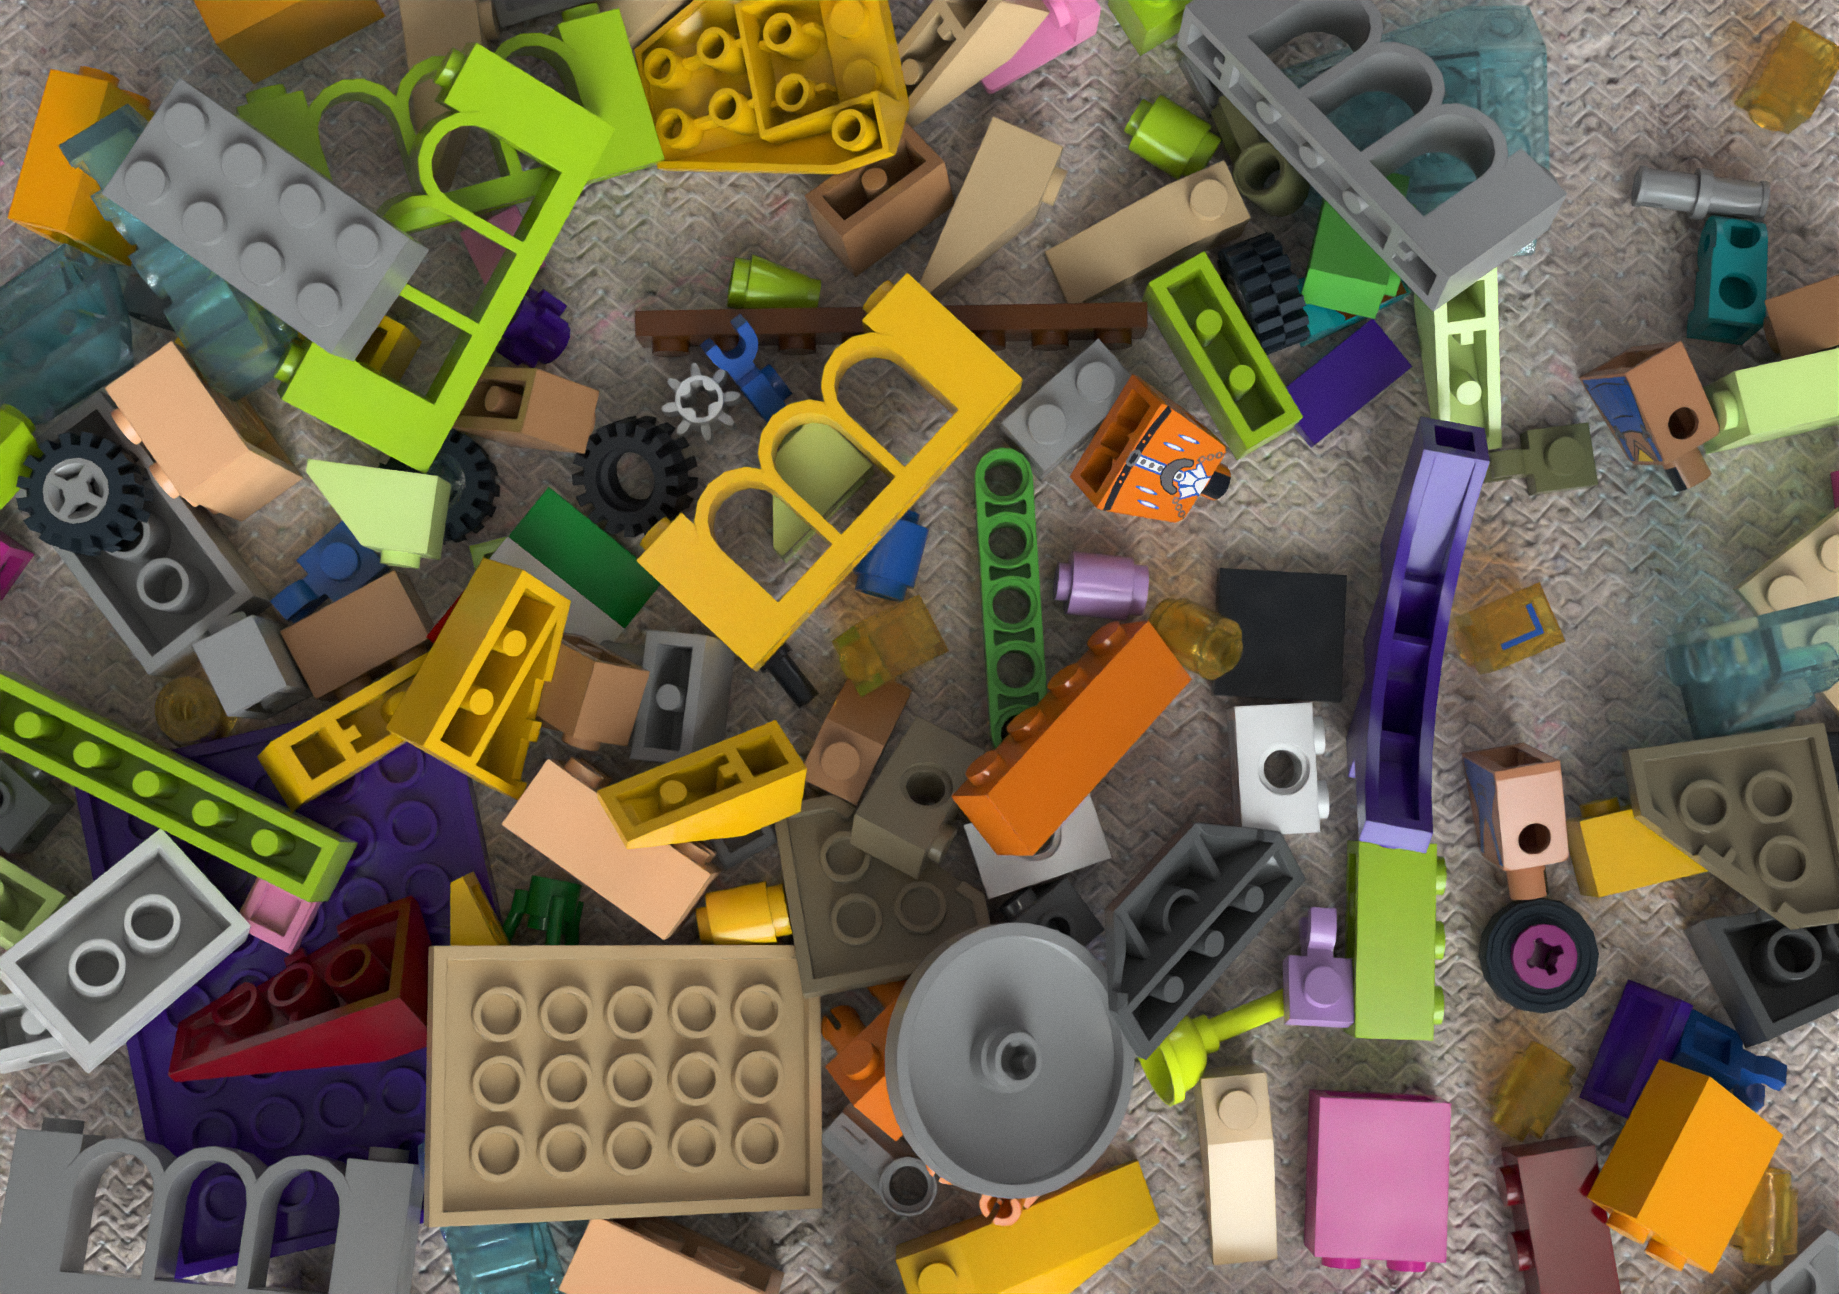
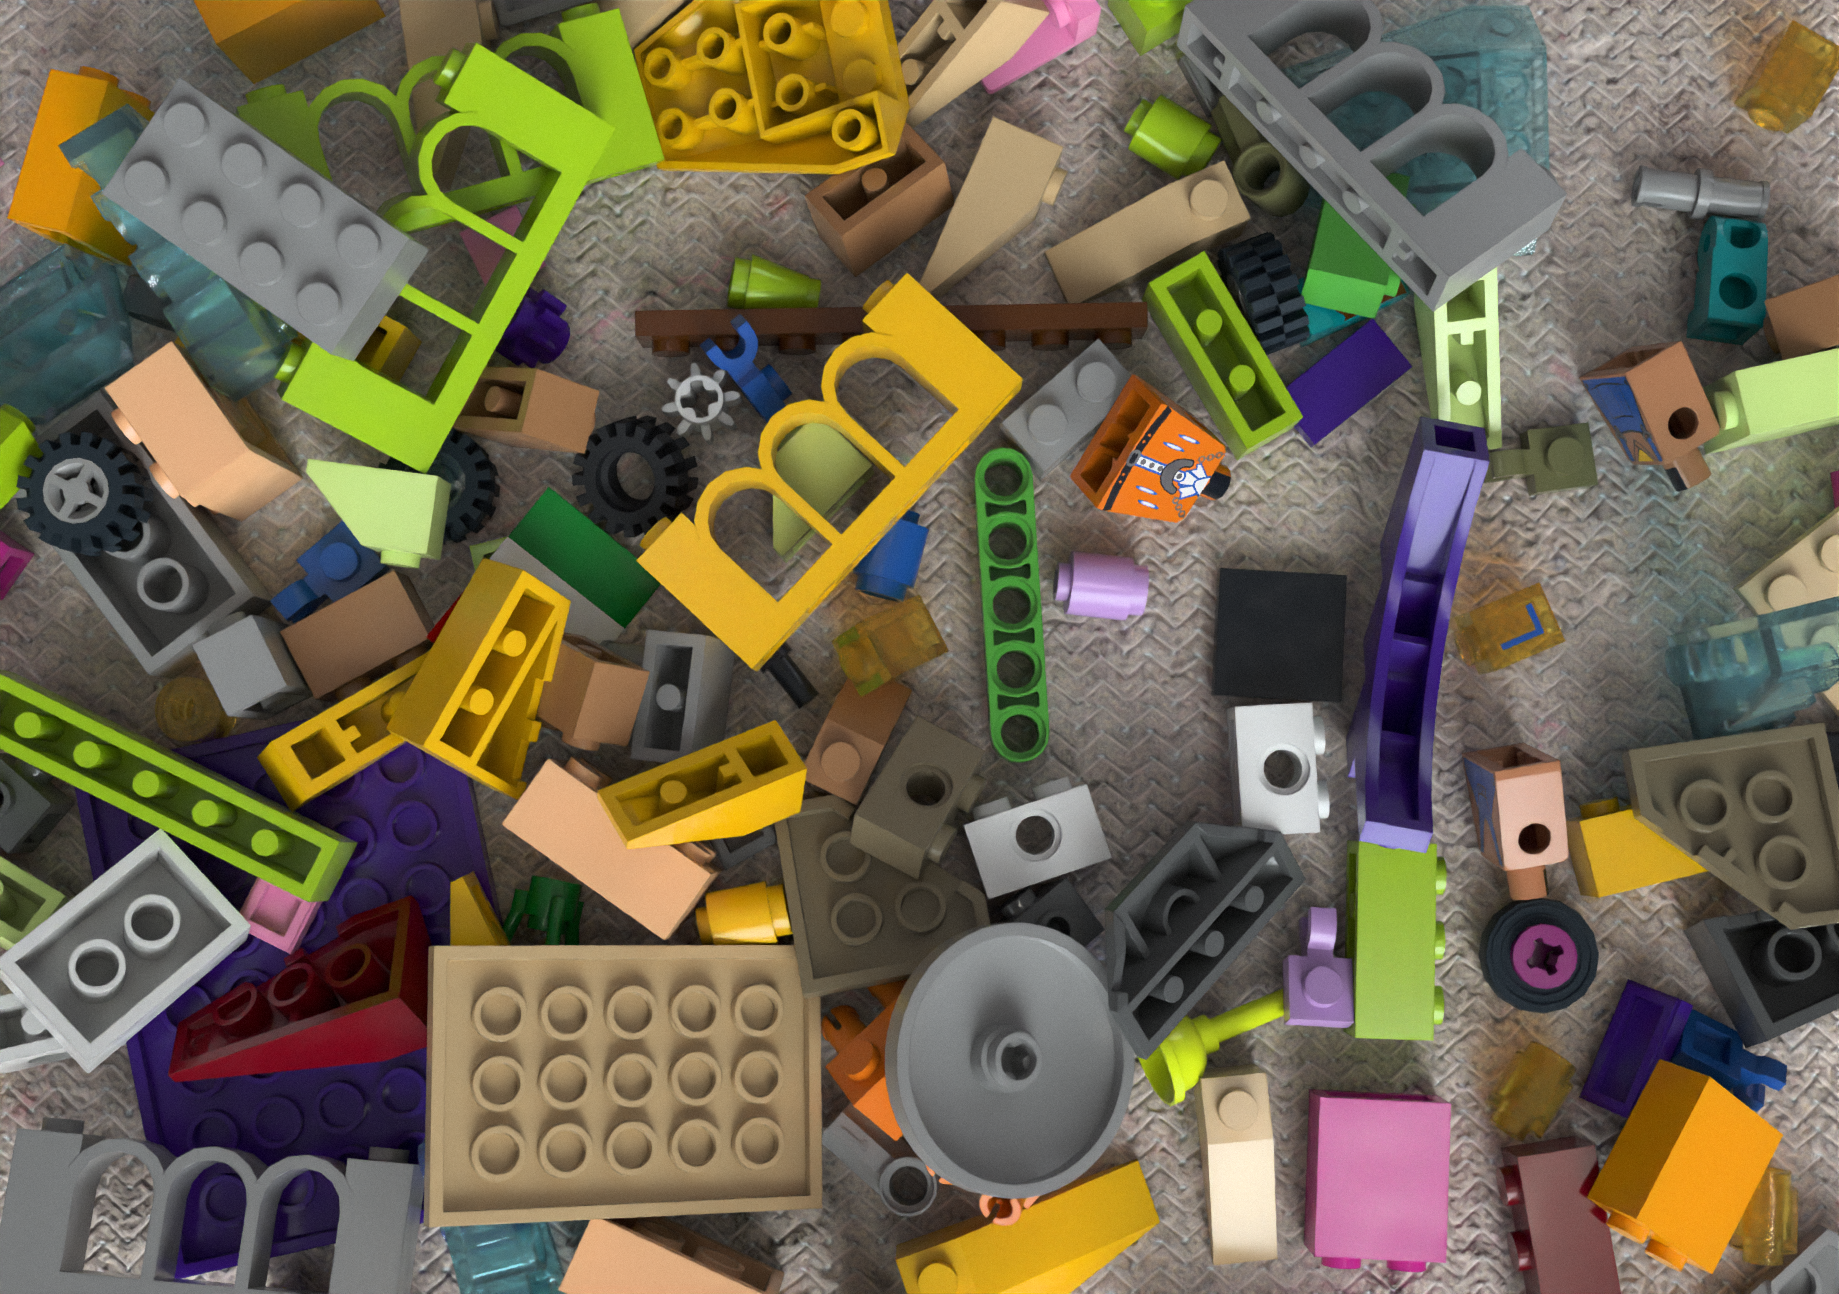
(1070, 737): orange brick -> none
(1198, 636): clear yellow brick -> none

